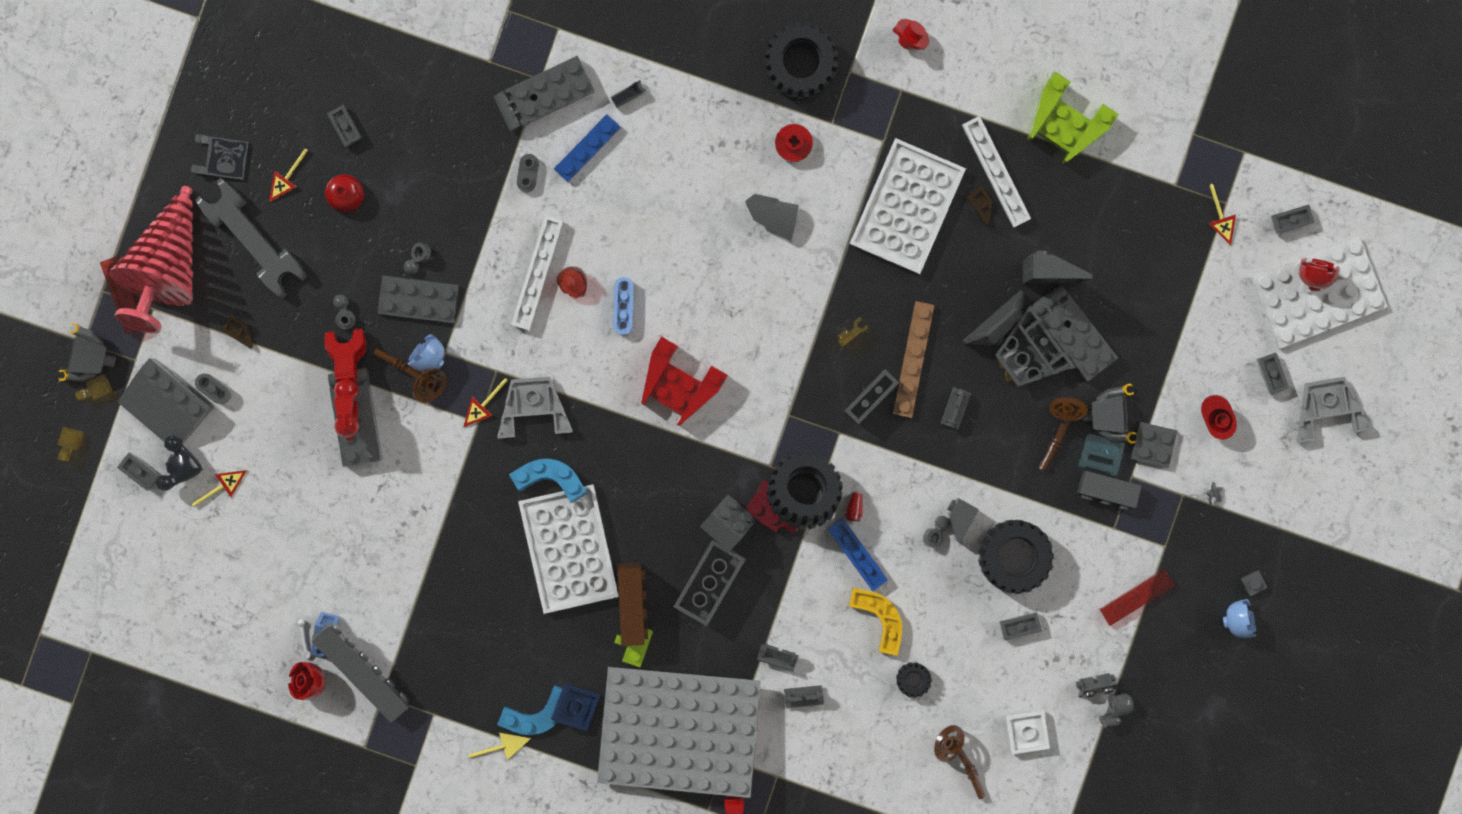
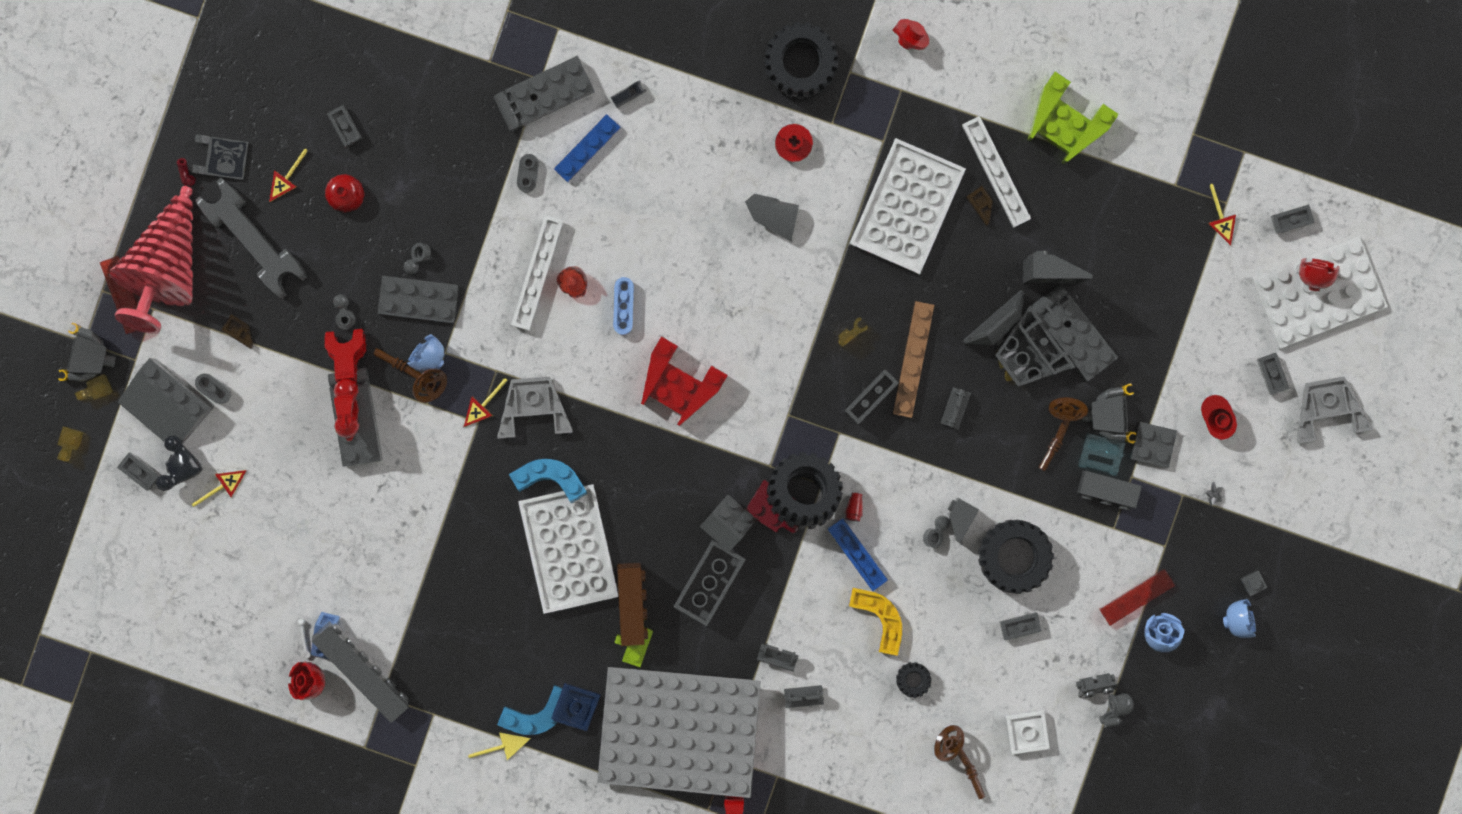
(184, 173): none -> dark red arm
(1163, 632): none -> light blue cylinder

